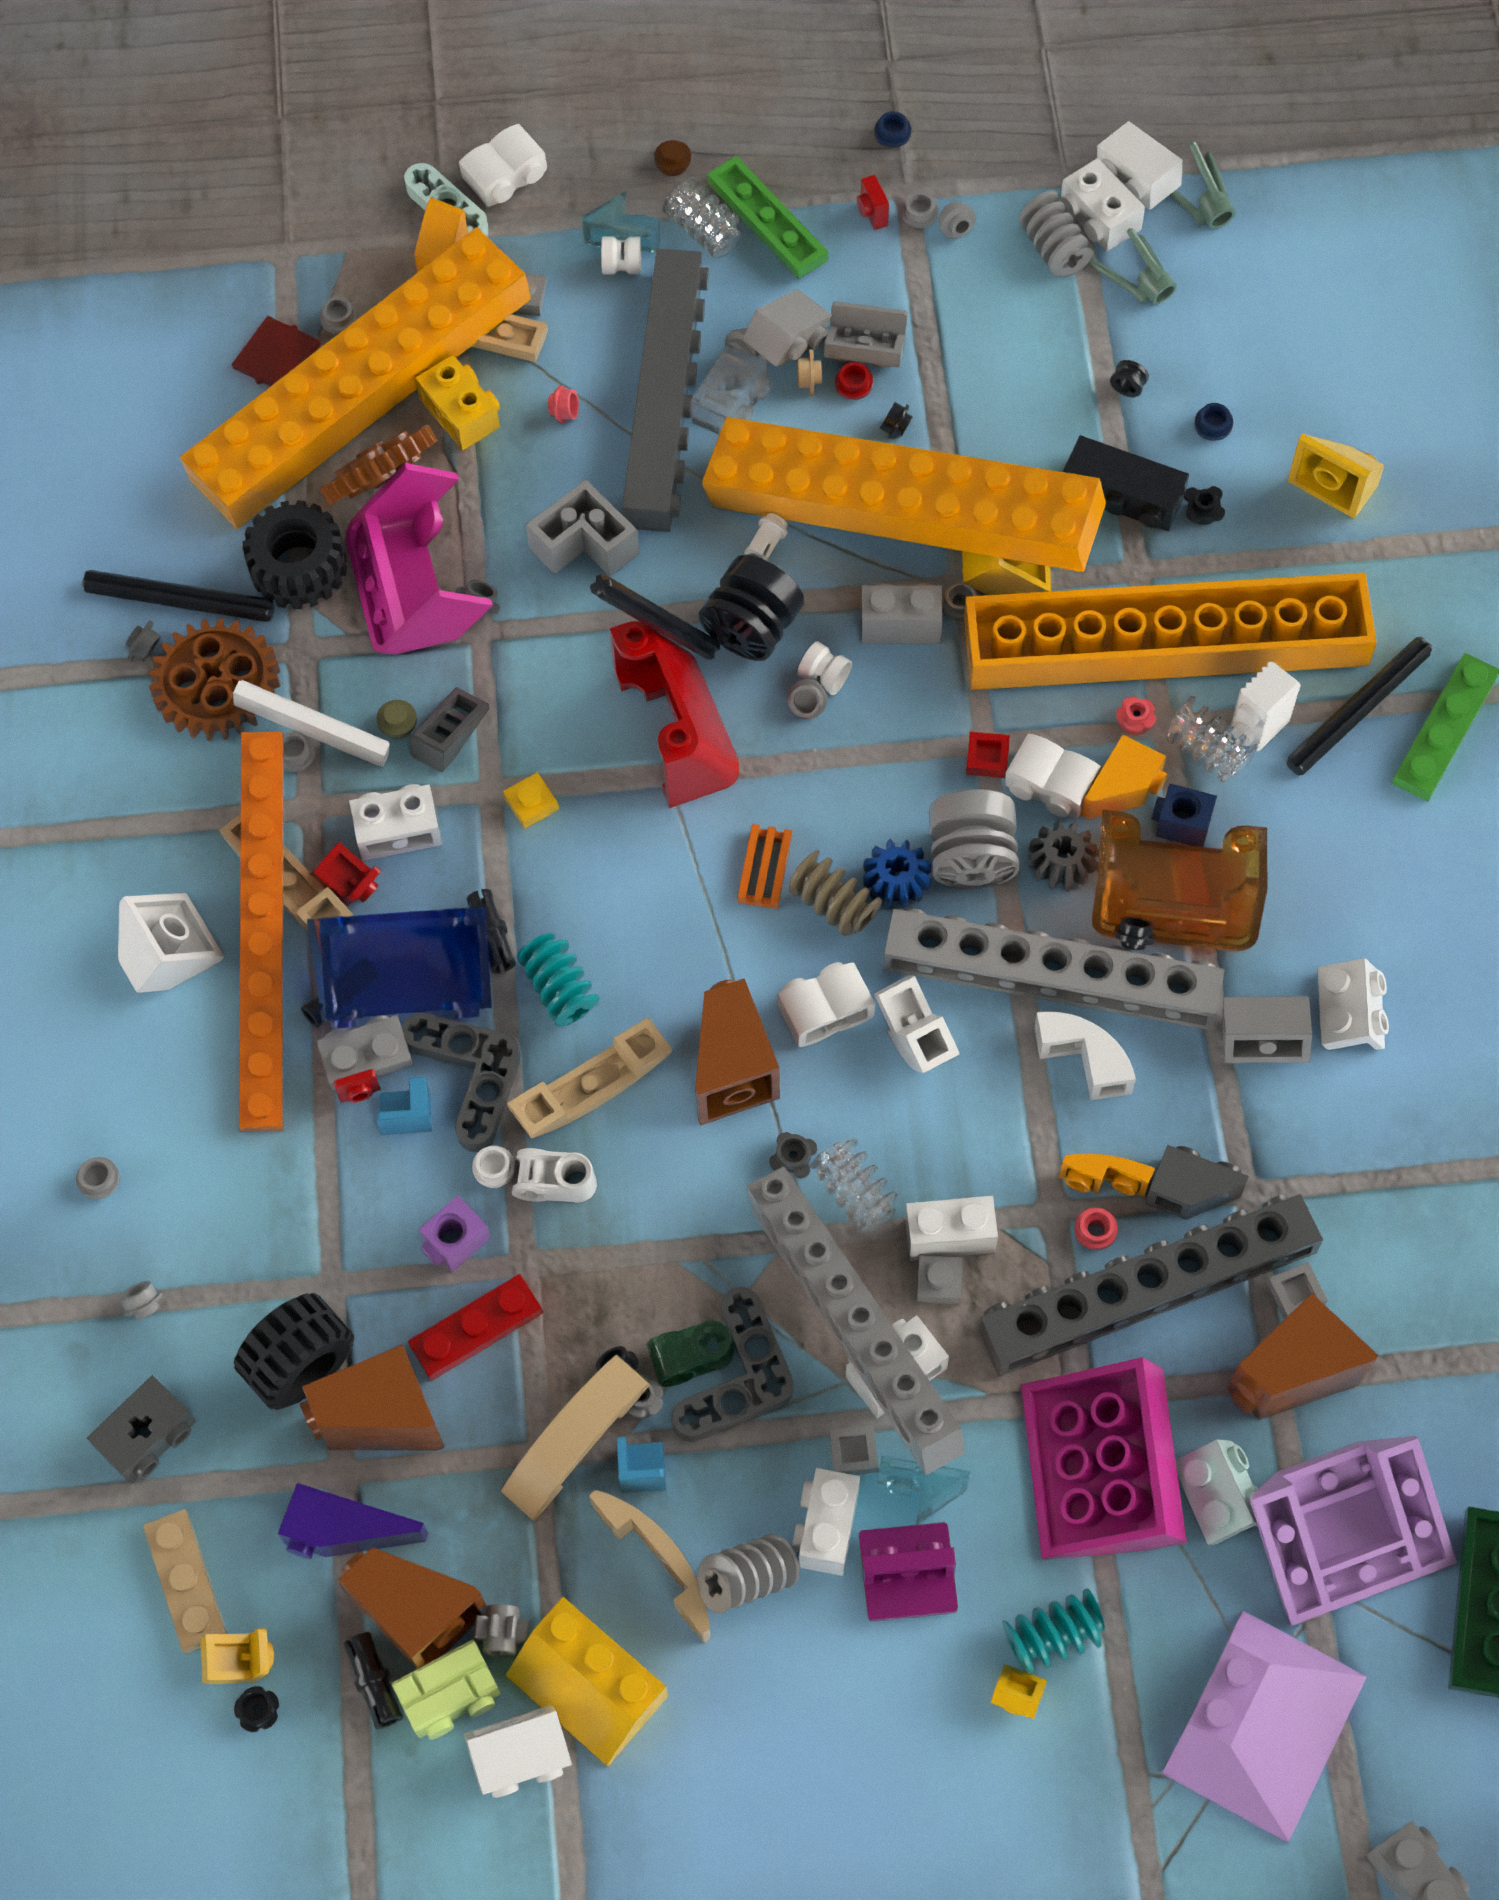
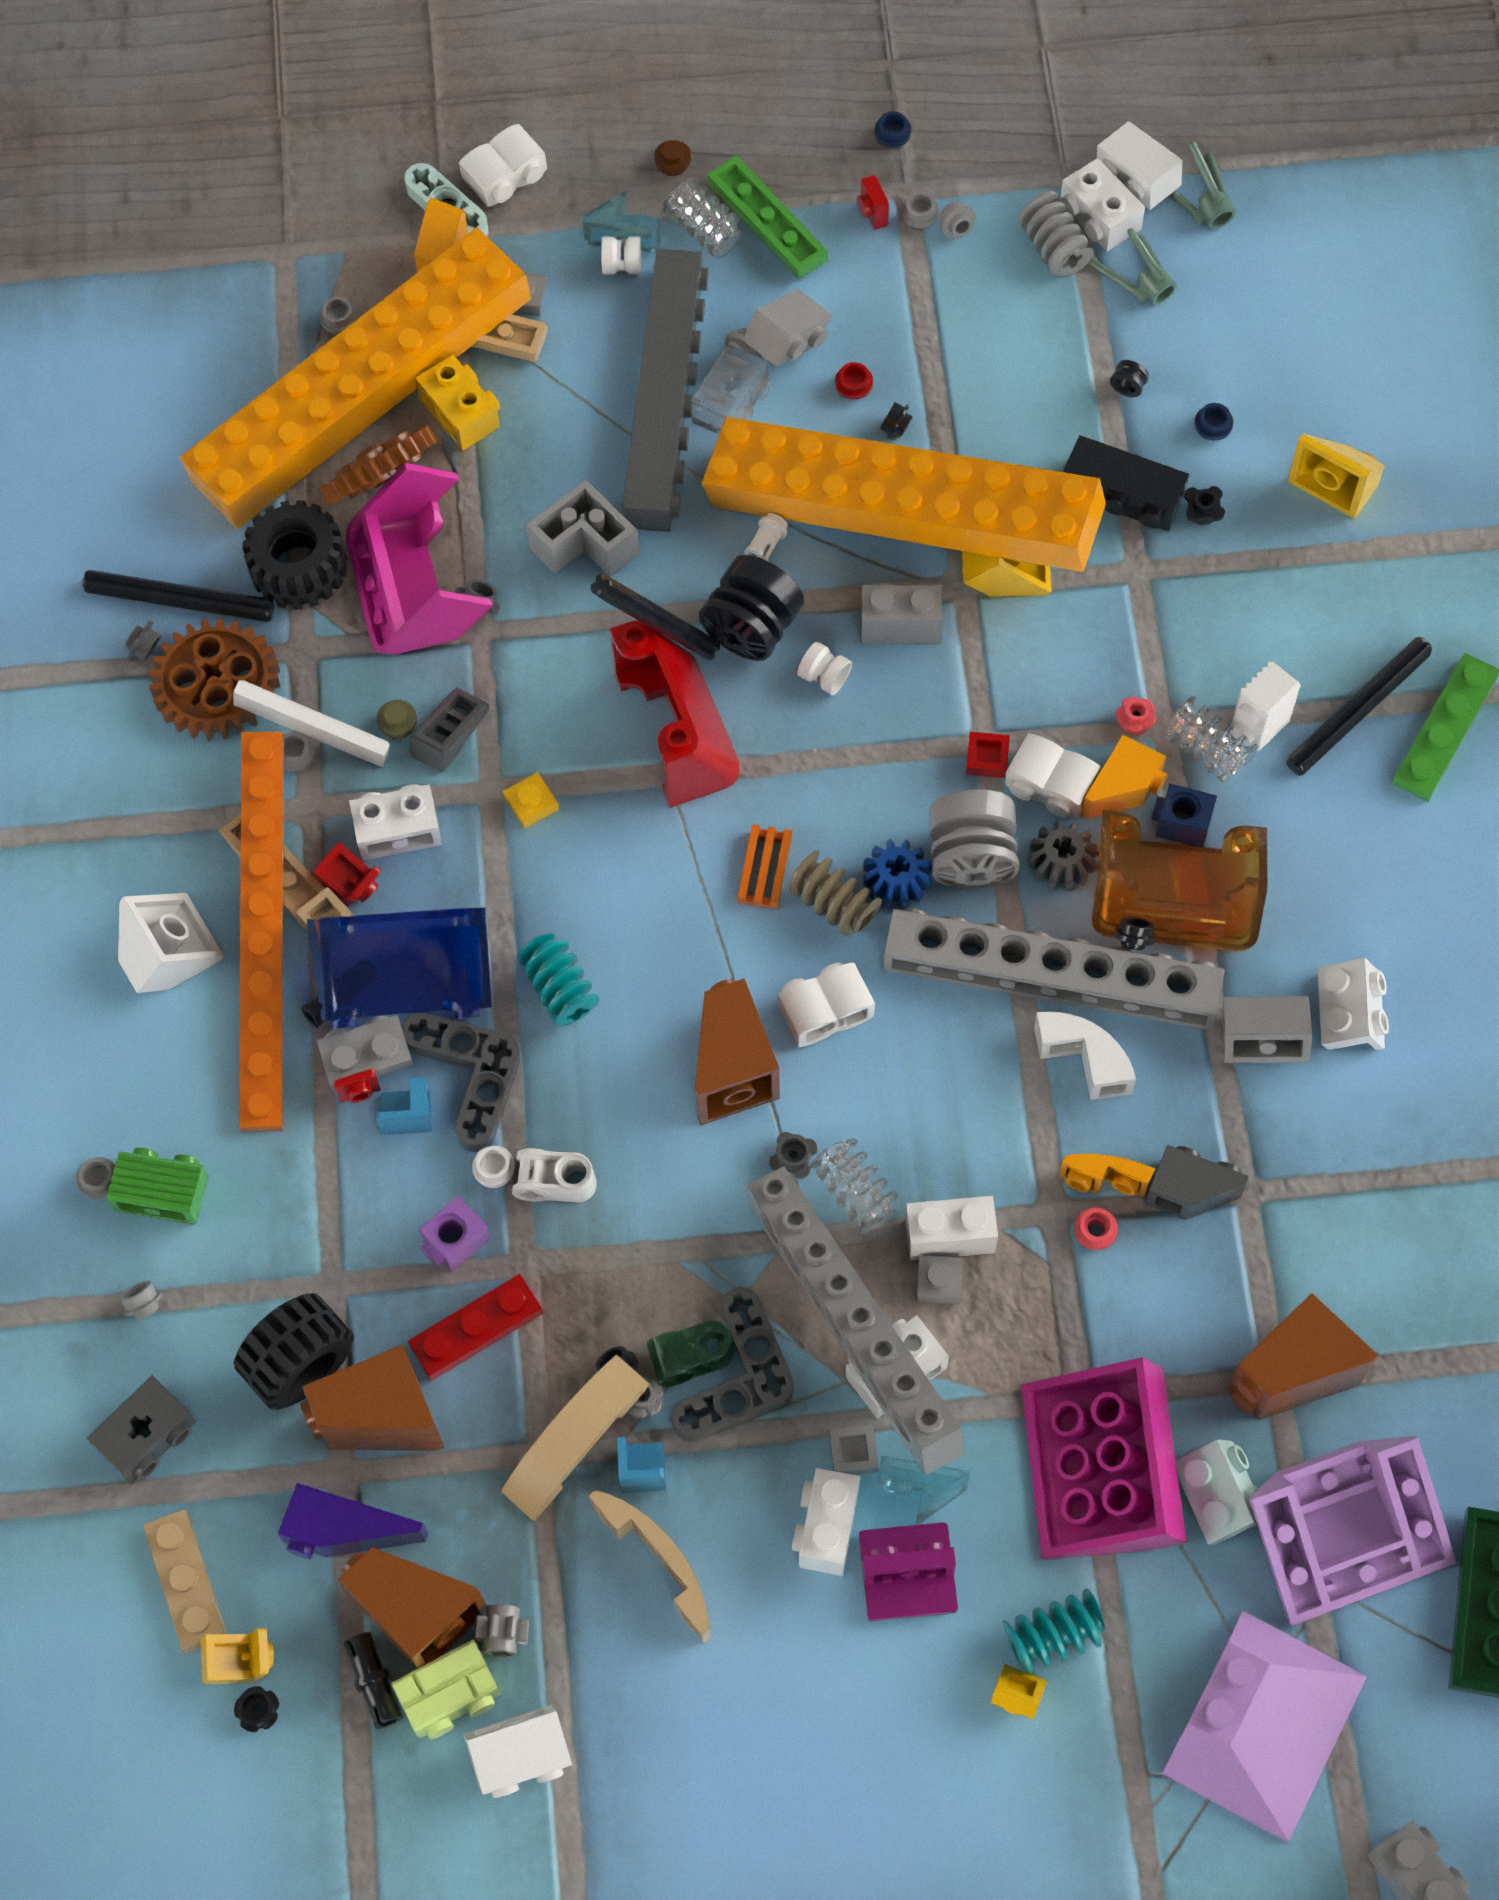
(157, 1186): none -> bright green brick
(274, 351): clear red piece -> none
(498, 946): black pin -> none
(563, 404): coral plate -> none
(588, 1680): yellow slope -> none
(591, 1083): tan slope -> none
(747, 1572): light grey piece -> none
(807, 698): light grey plate -> none
(809, 372): tan plate -> none
(866, 334): light grey bracket -> none
(914, 1030): white brick -> none
(953, 593): light grey plate -> none
(1014, 1350): dark grey brick -> none
(1168, 631): light orange brick -> none
(1293, 1287): light grey plate -> none

